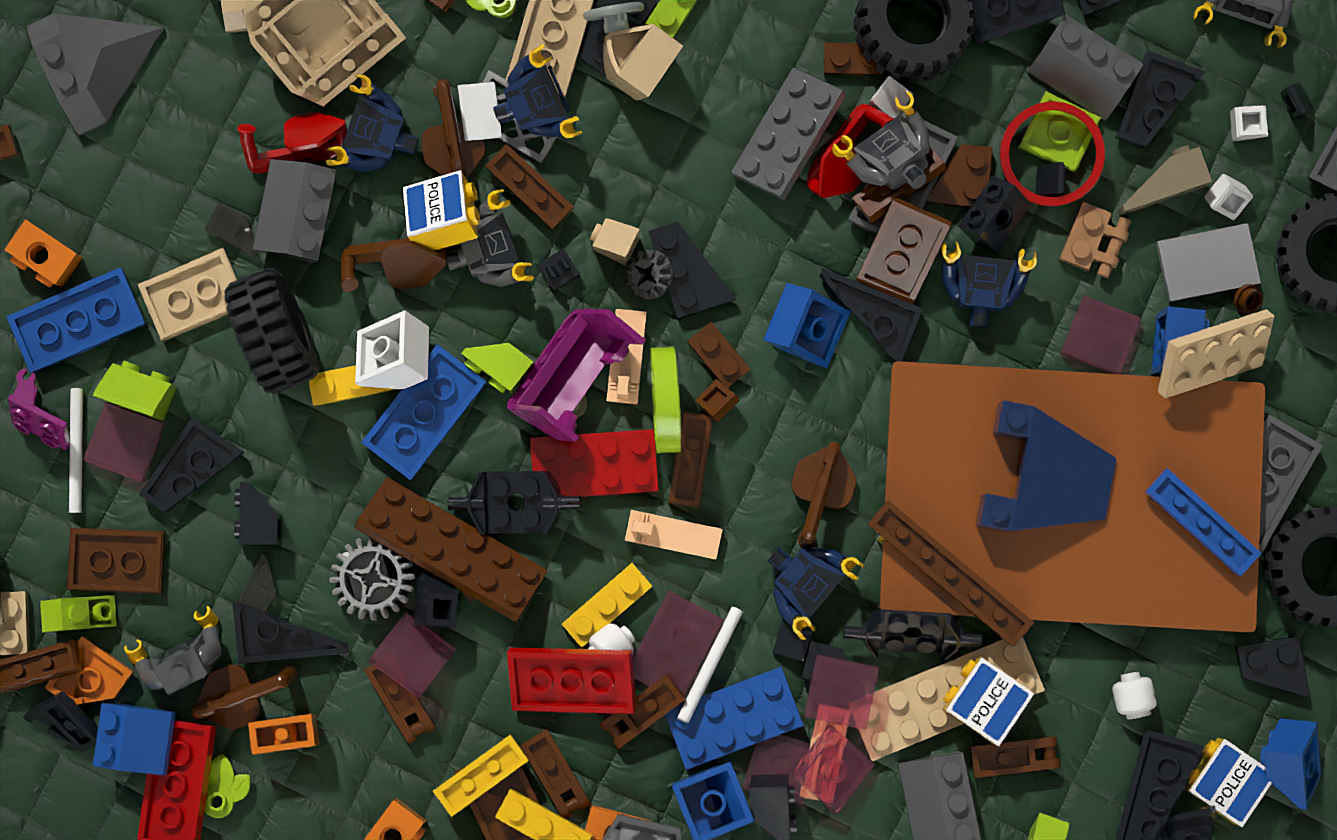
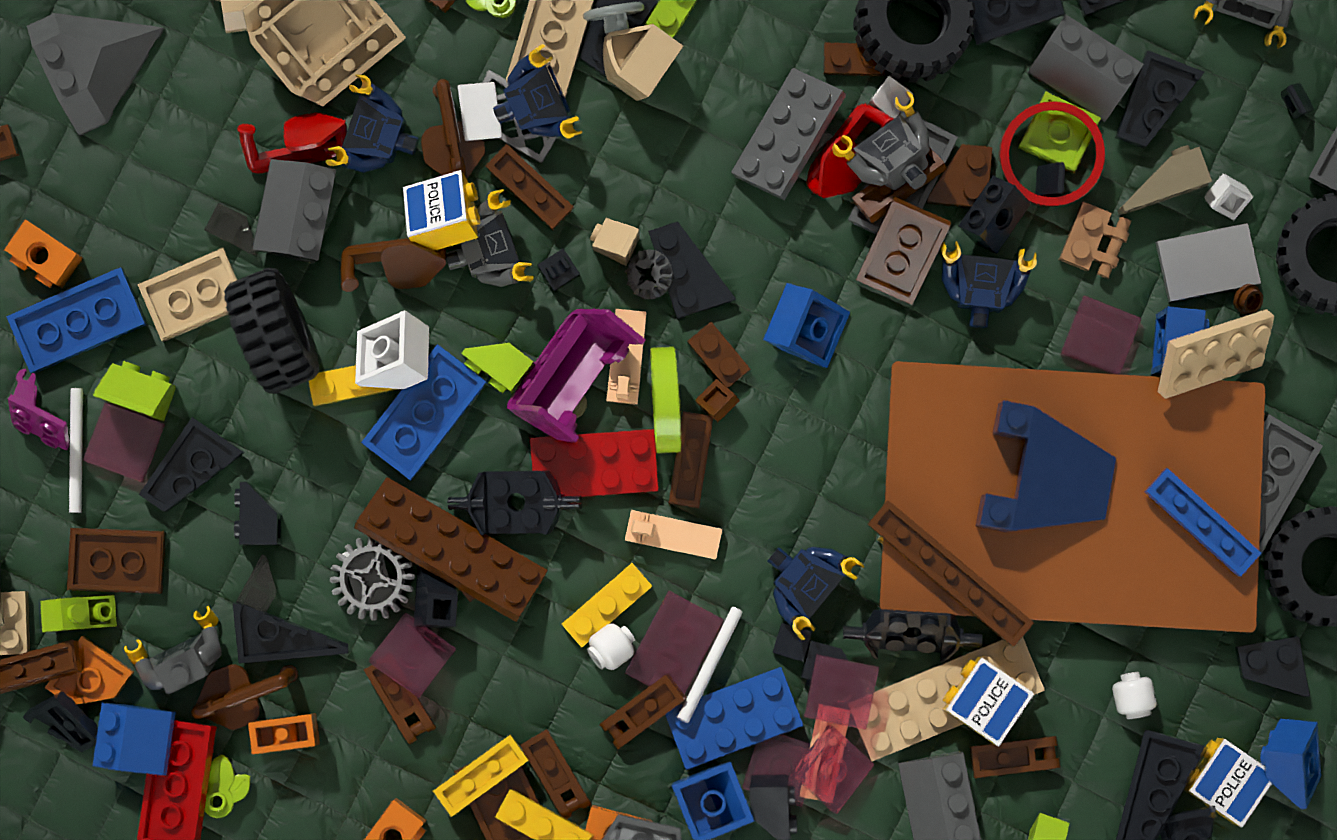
(571, 680): red plate -> none
(824, 481): reddish brown piece -> none
(882, 315): black wing -> none
(1248, 122): white slope -> none

